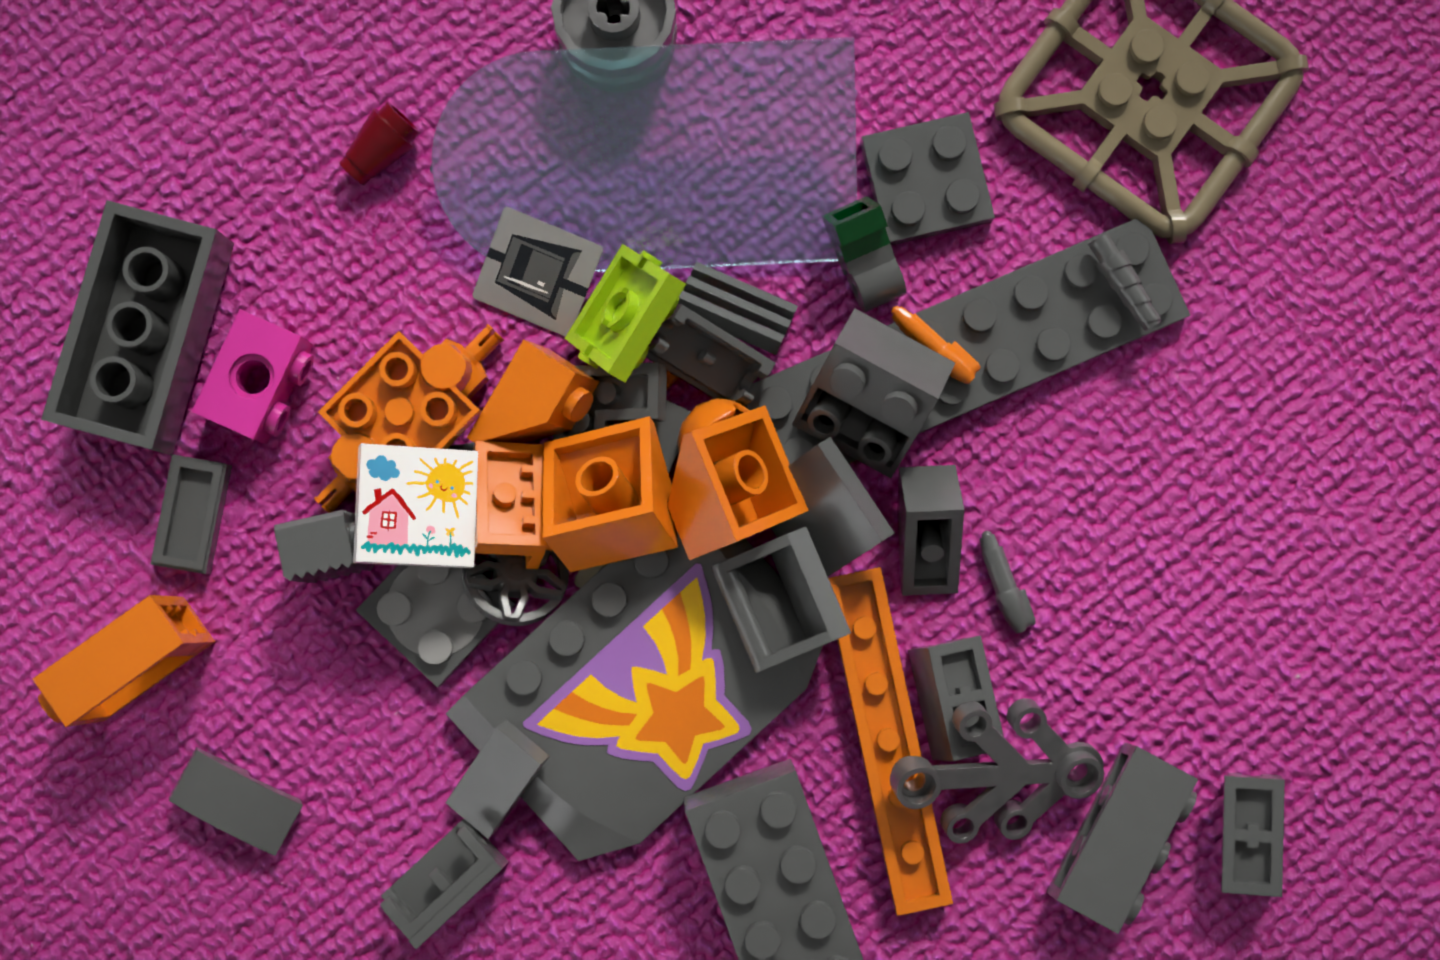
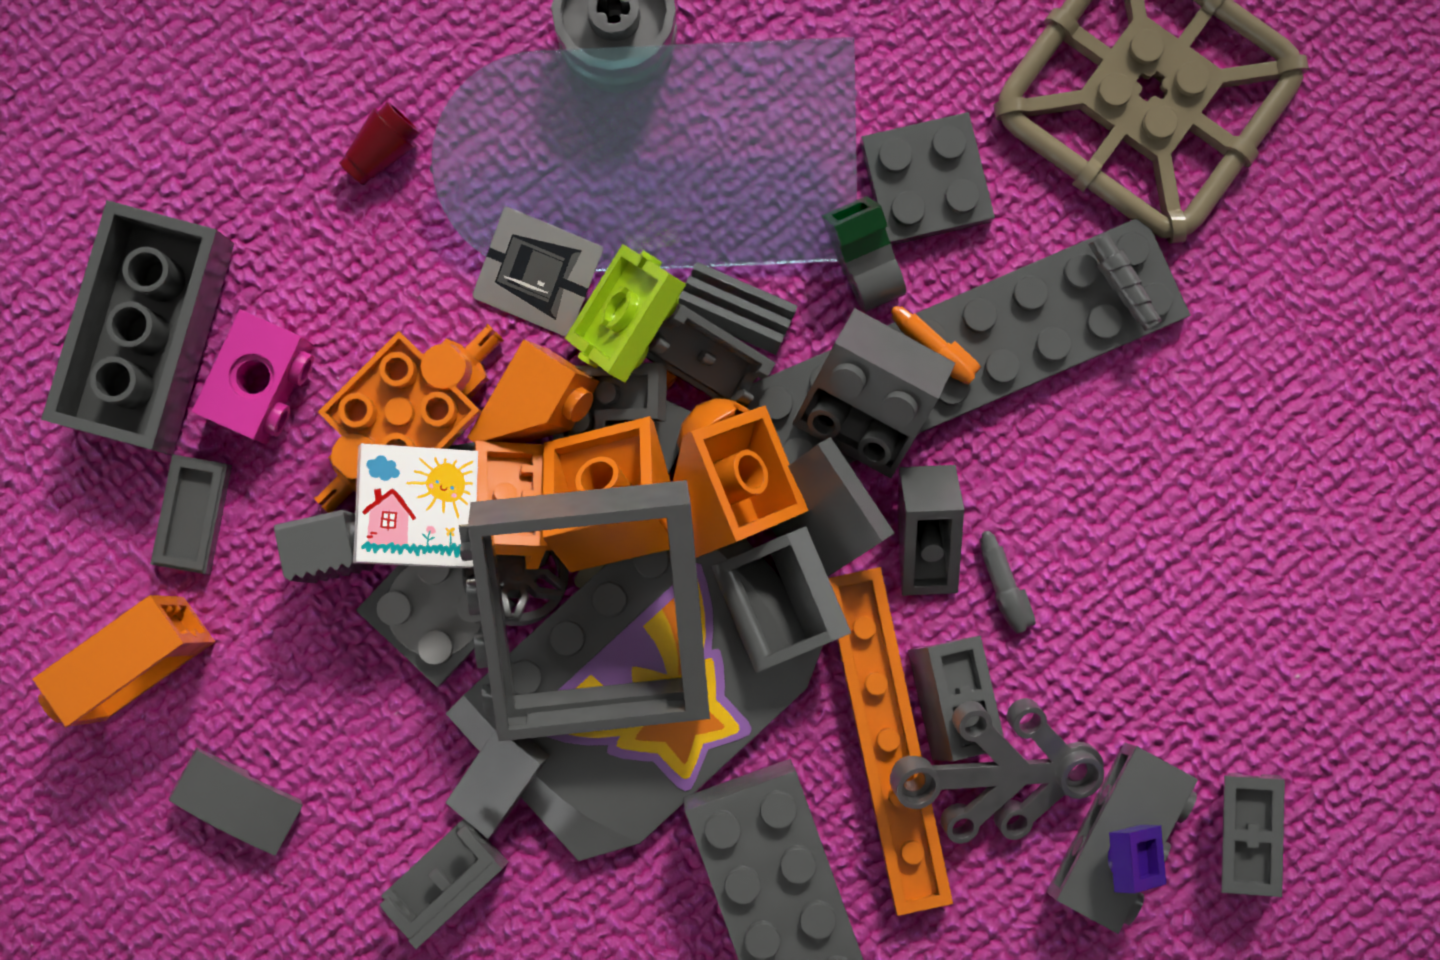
(598, 706): none -> dark grey window
(1137, 858): none -> dark purple plate

